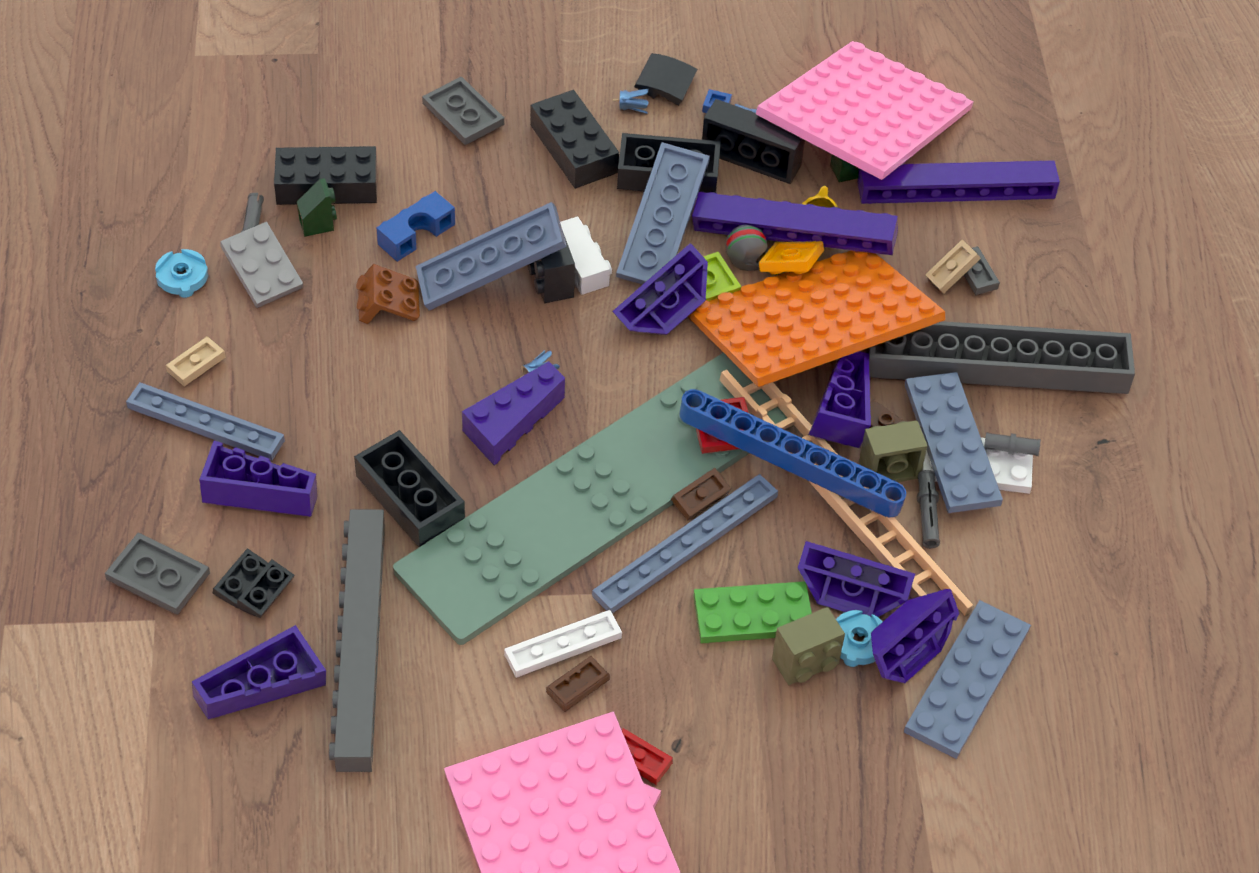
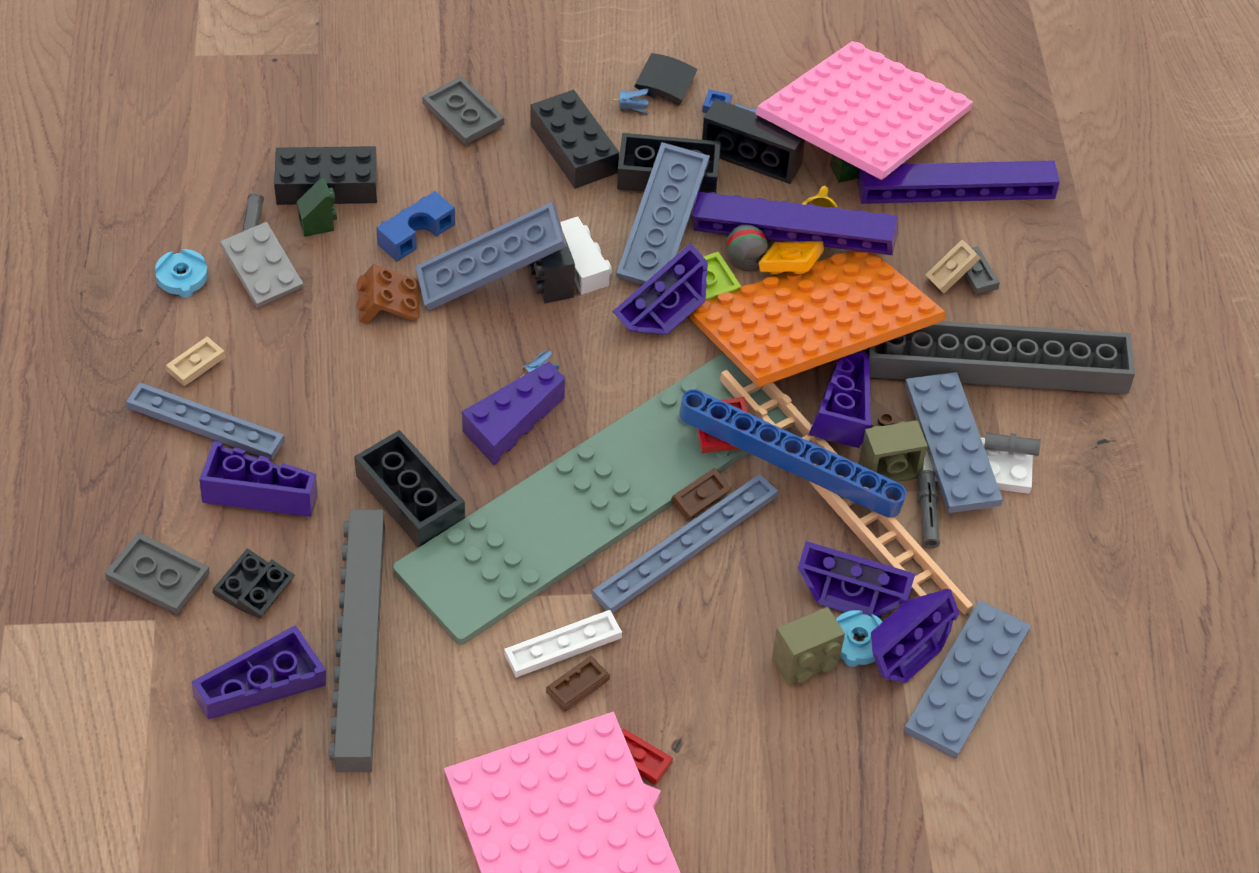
(748, 610): bright green plate -> none

